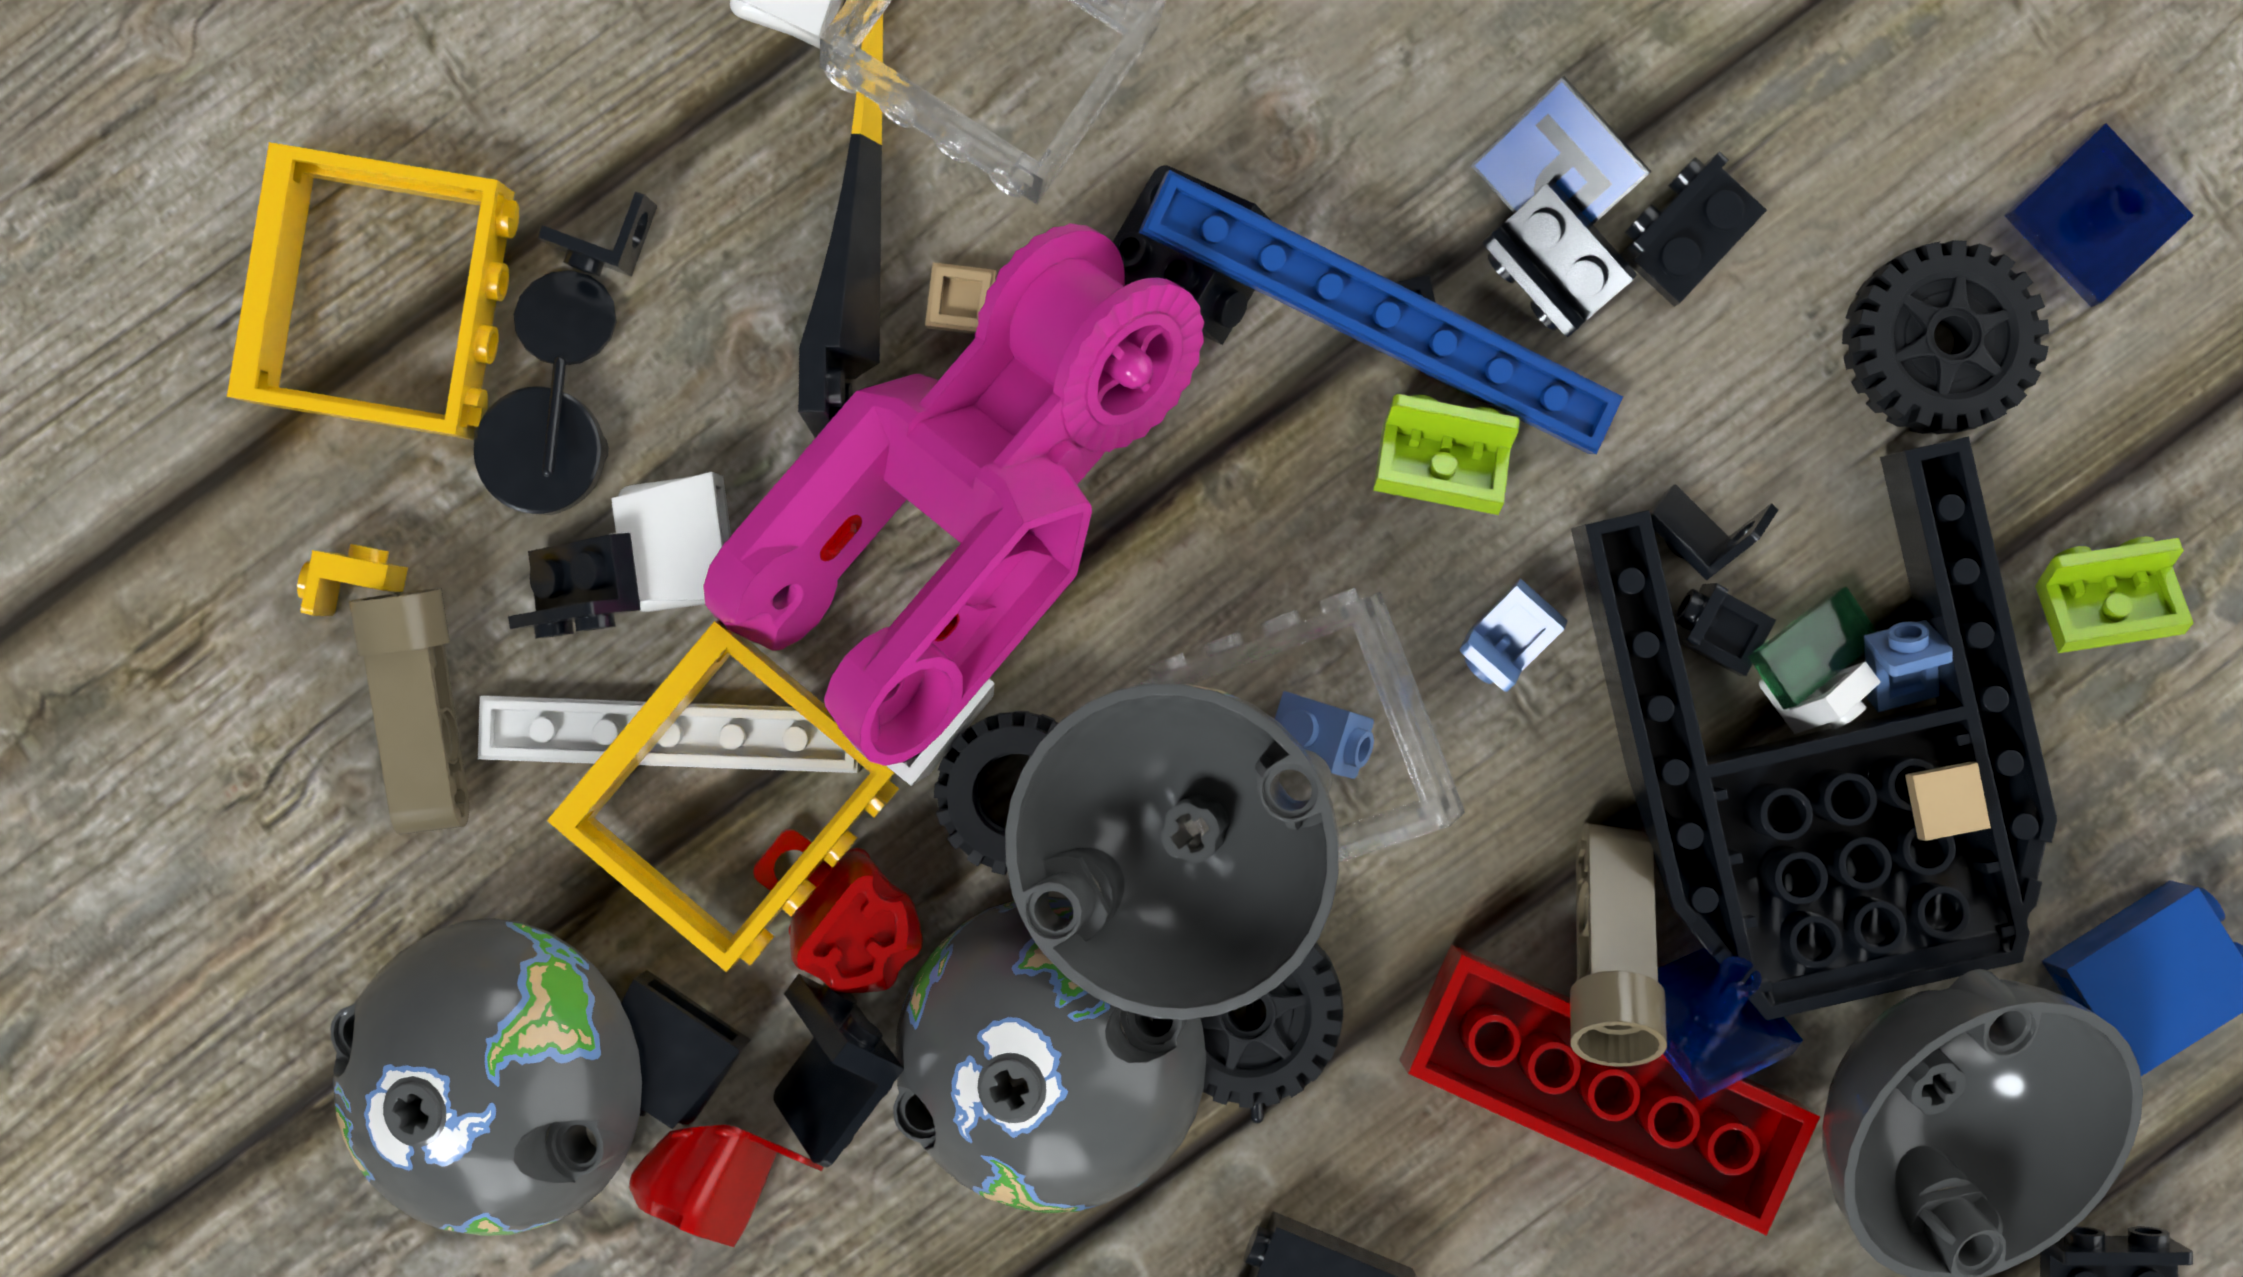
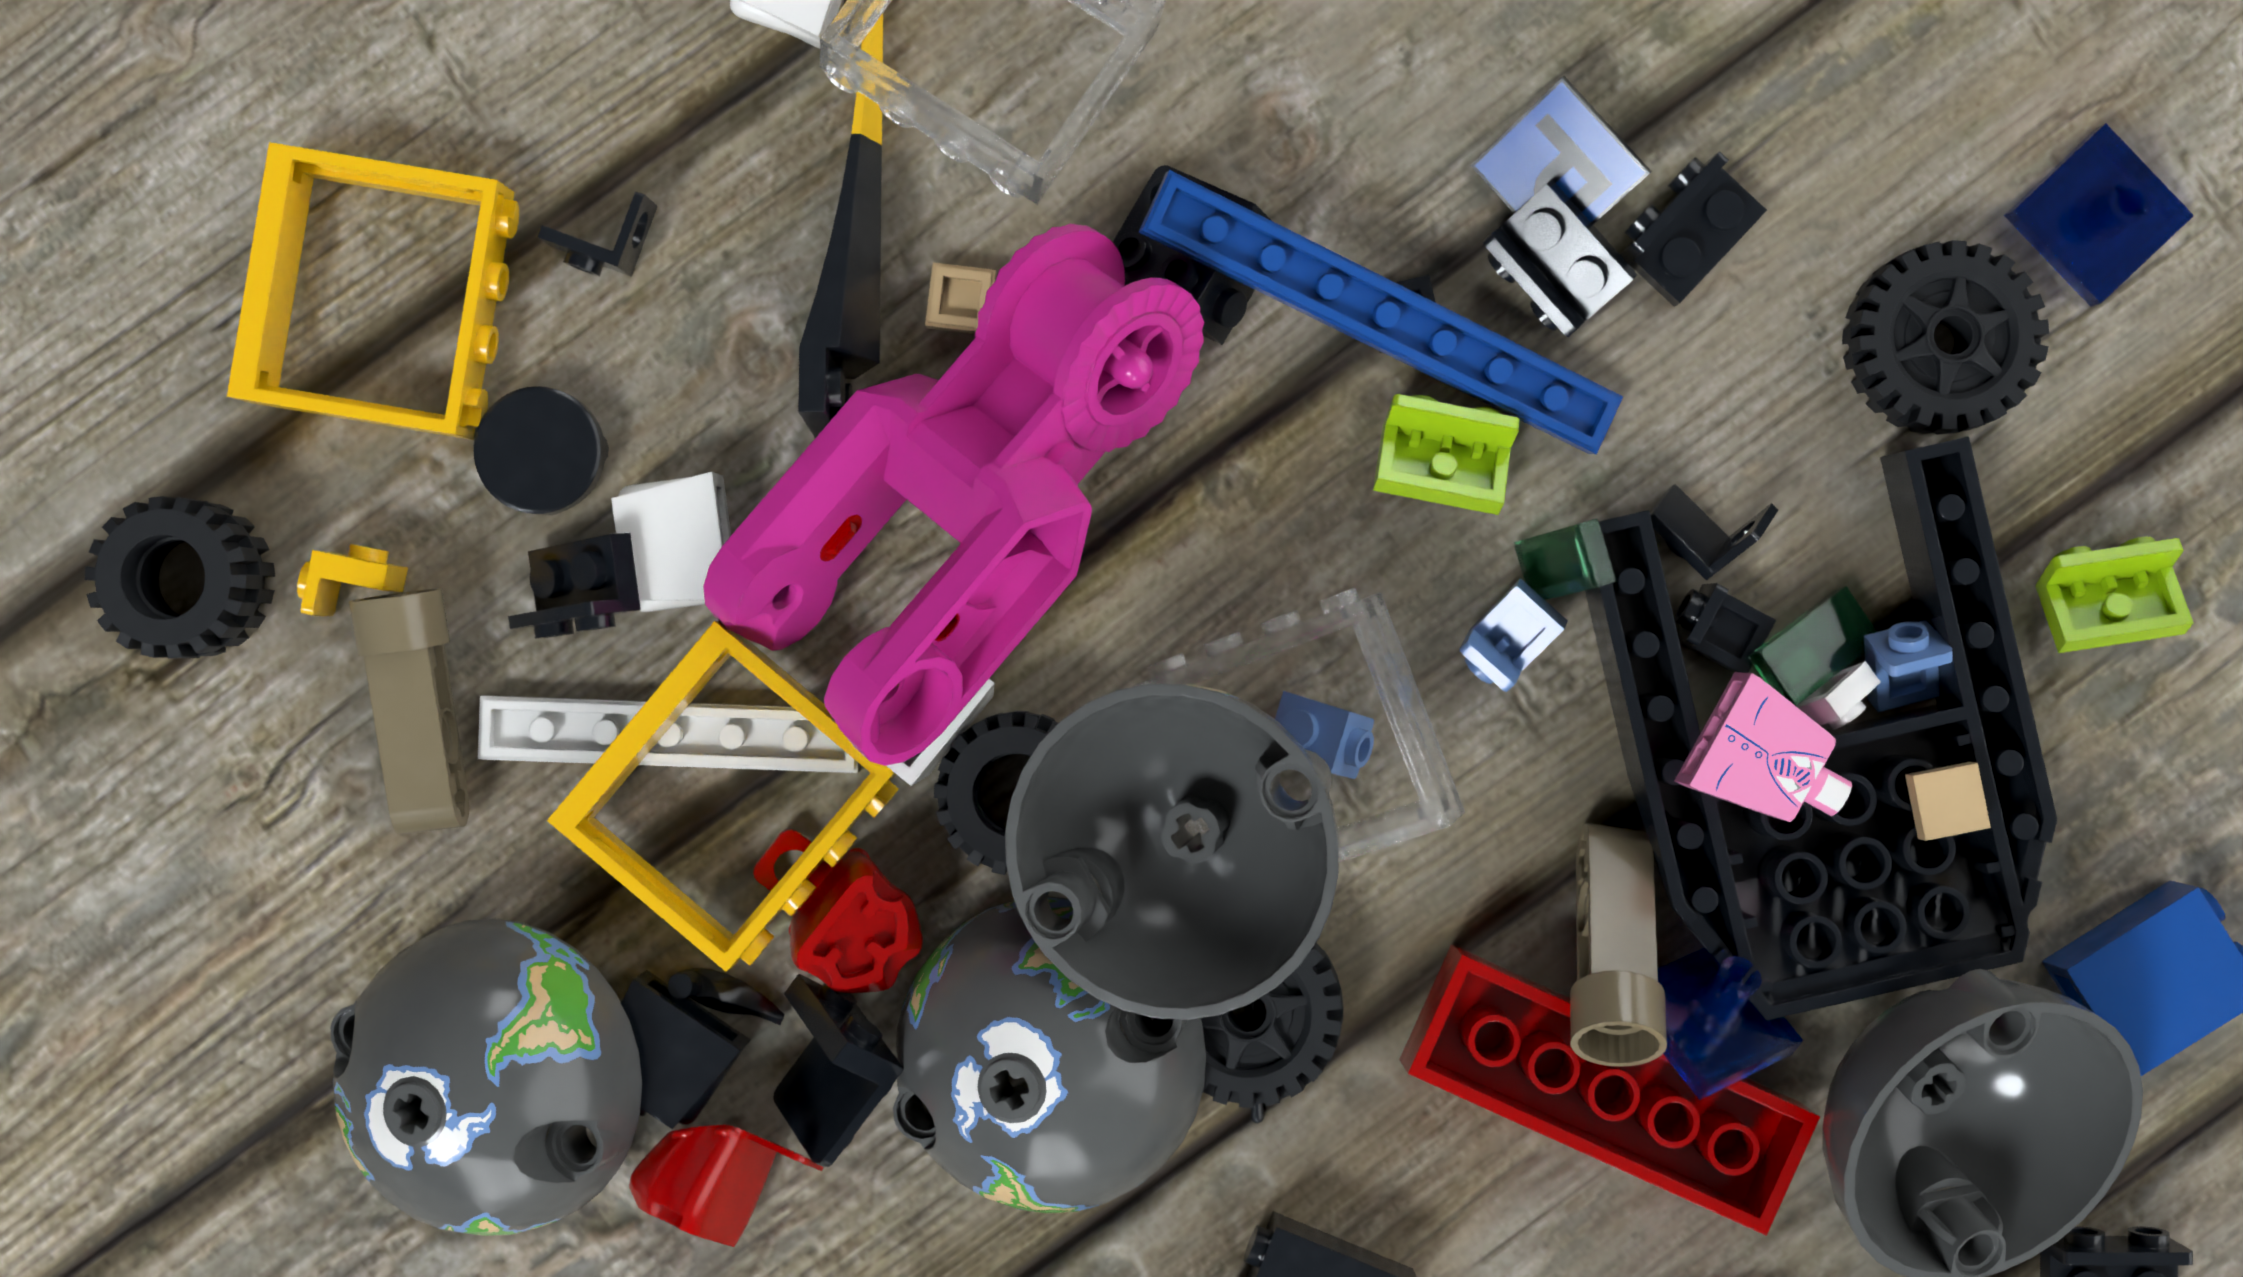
(130, 568): none -> black tyre
(563, 323): black piece -> none
(723, 993): none -> black bar
(1565, 560): none -> clear green tile
(1764, 754): none -> bright pink torso

